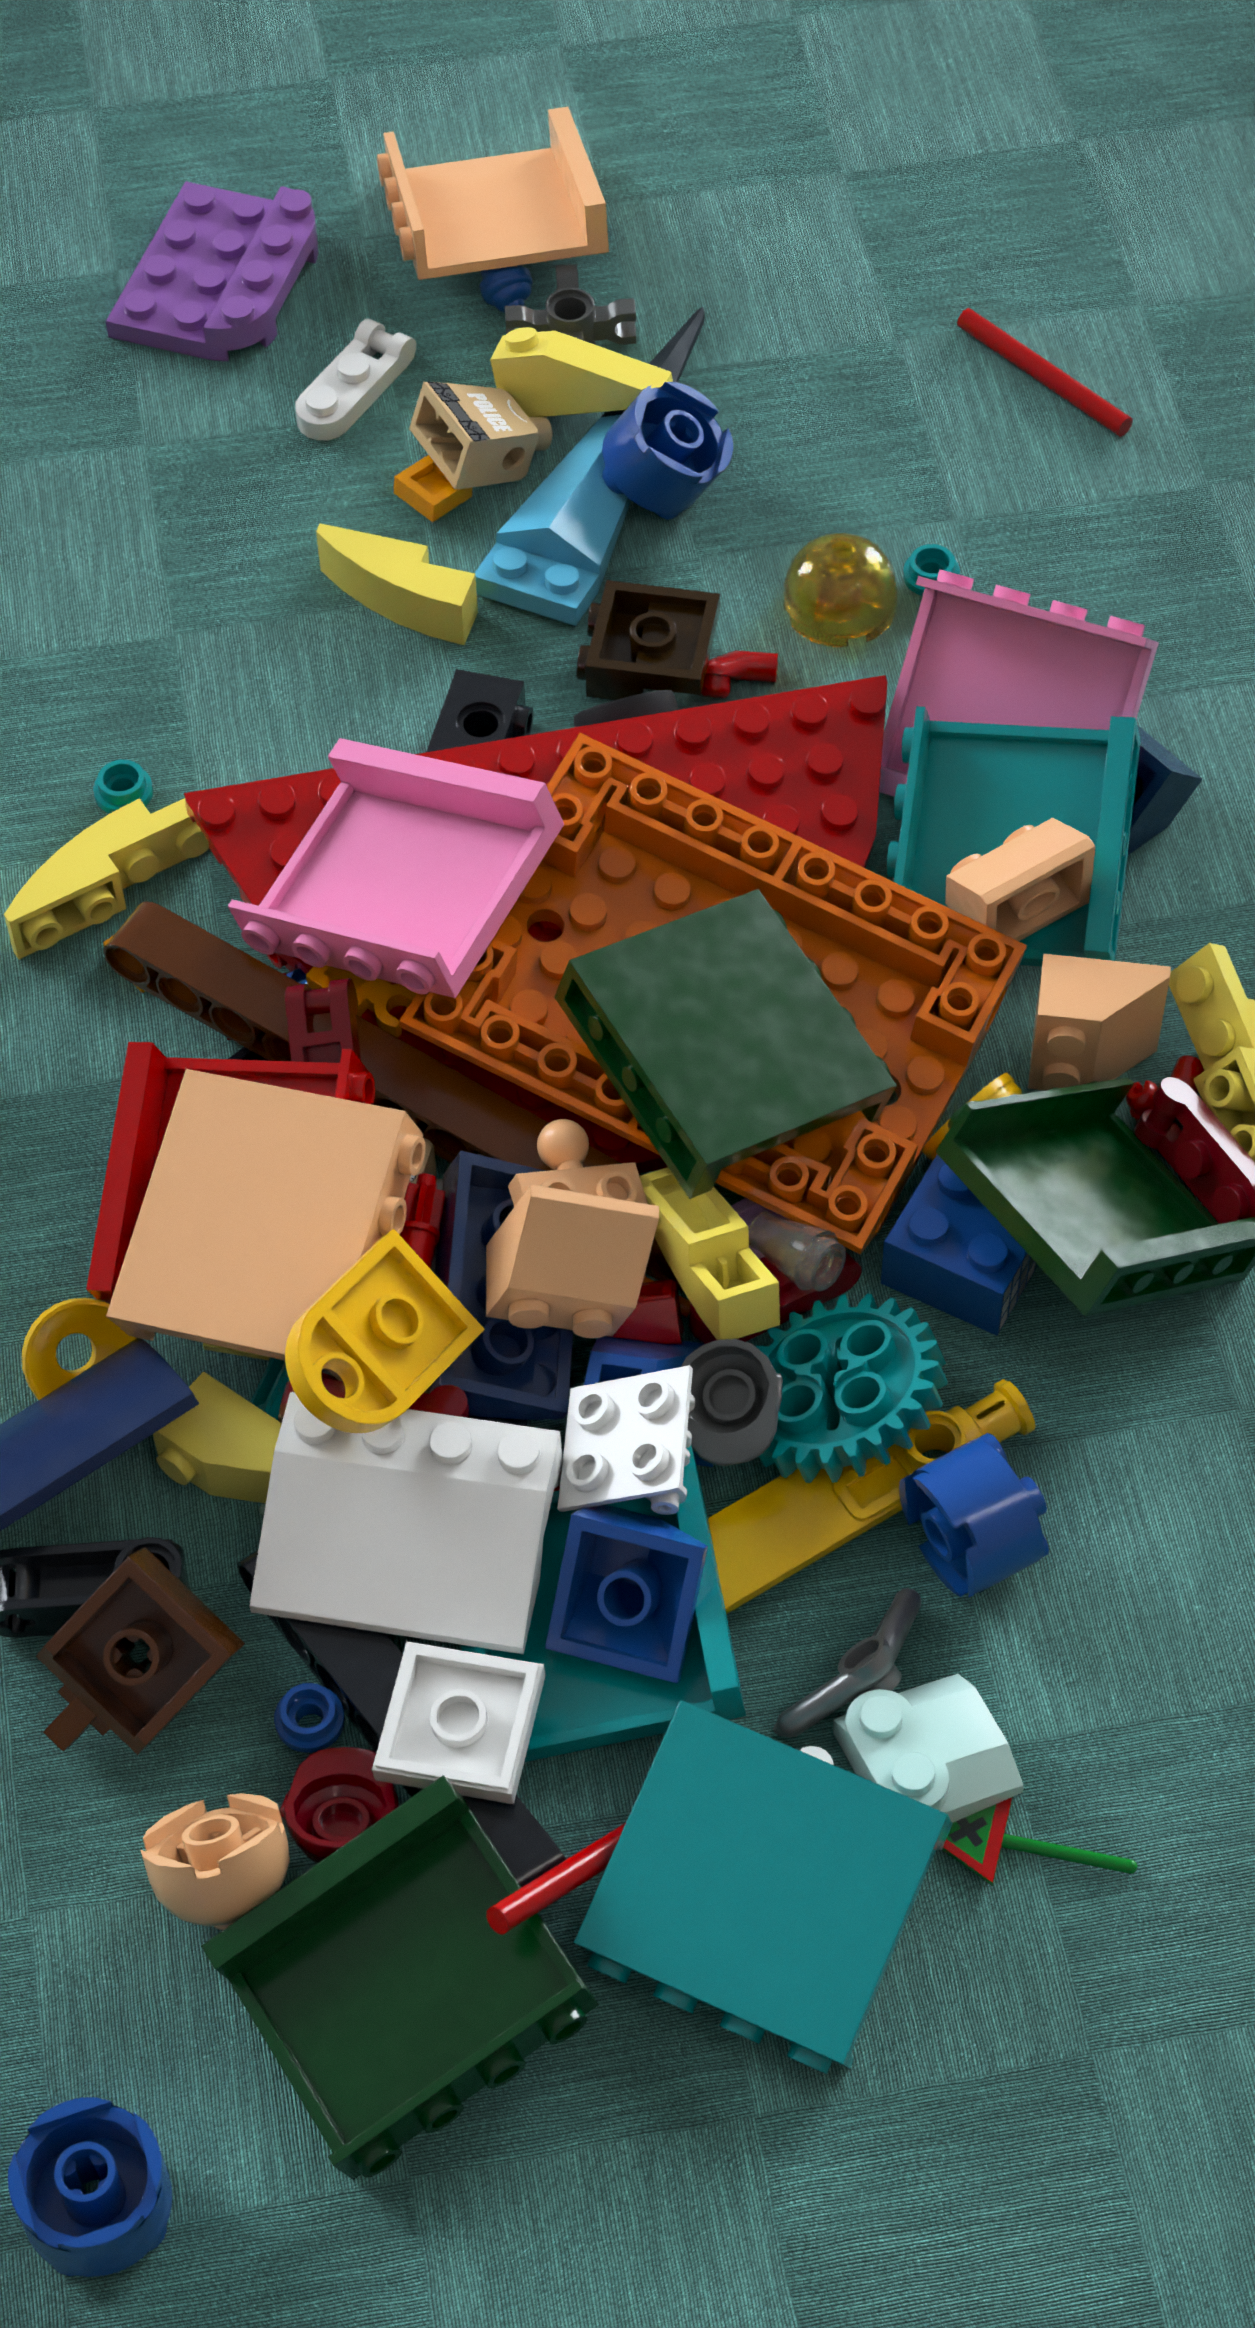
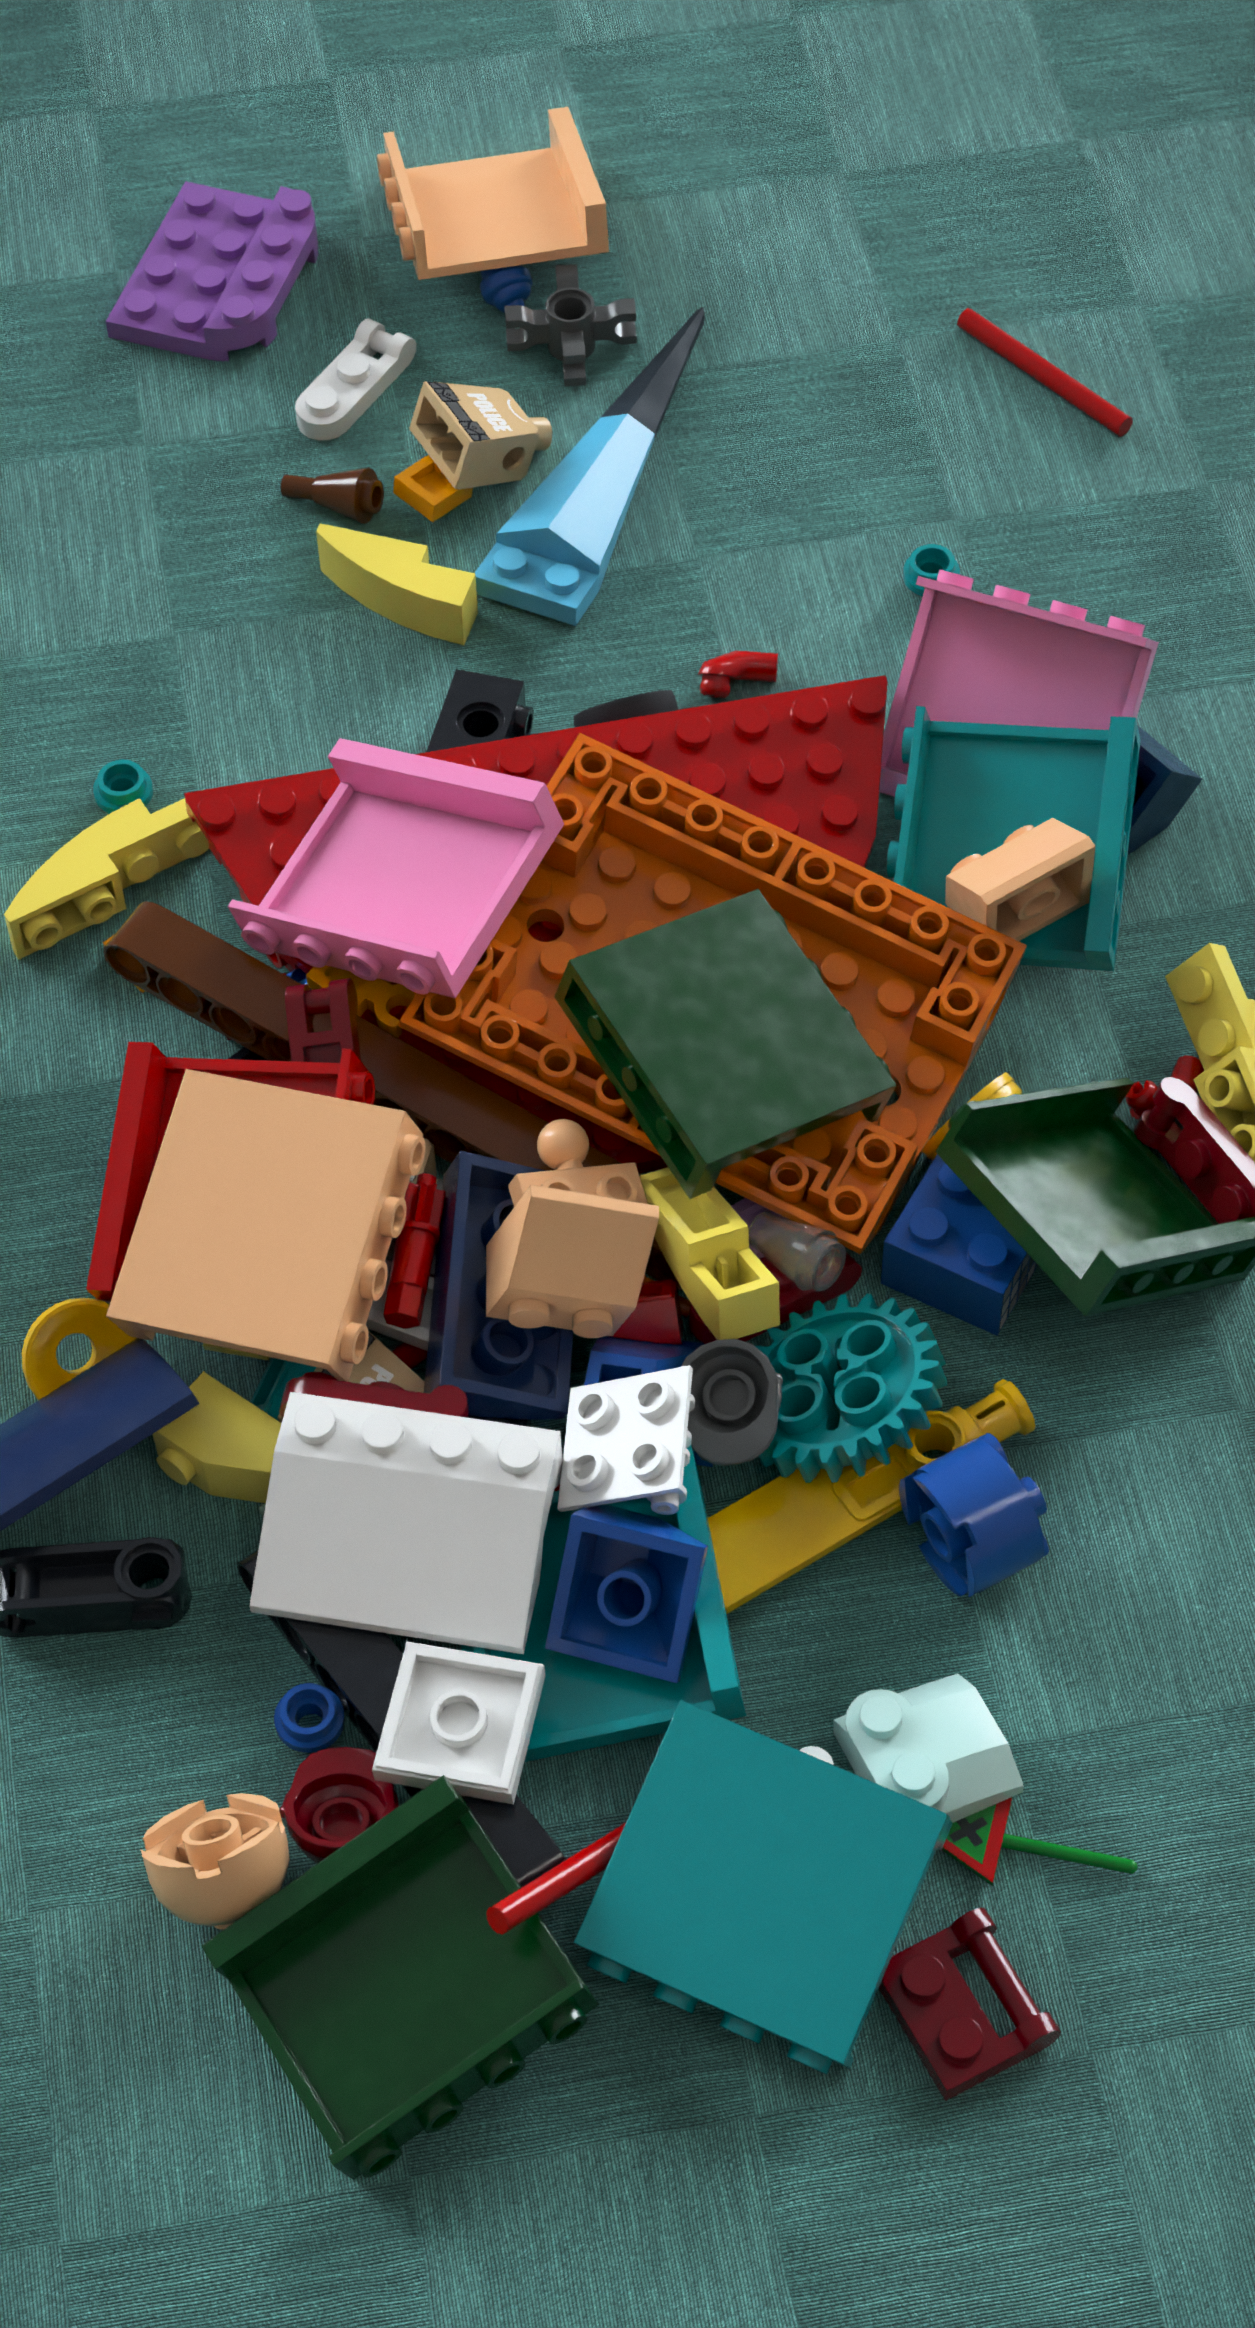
(95, 1660): reddish brown hinge -> none
(100, 2229): blue brick -> none
(349, 493): none -> reddish brown cone
(386, 1334): yellow plate -> none
(568, 376): light yellow slope -> none
(647, 640): dark brown plate -> none
(666, 449): blue brick -> none
(840, 590): clear yellow cylinder -> none
(862, 1668): flat silver piece -> none
(946, 2019): none -> dark red plate
(1094, 1019): light nougat slope -> none

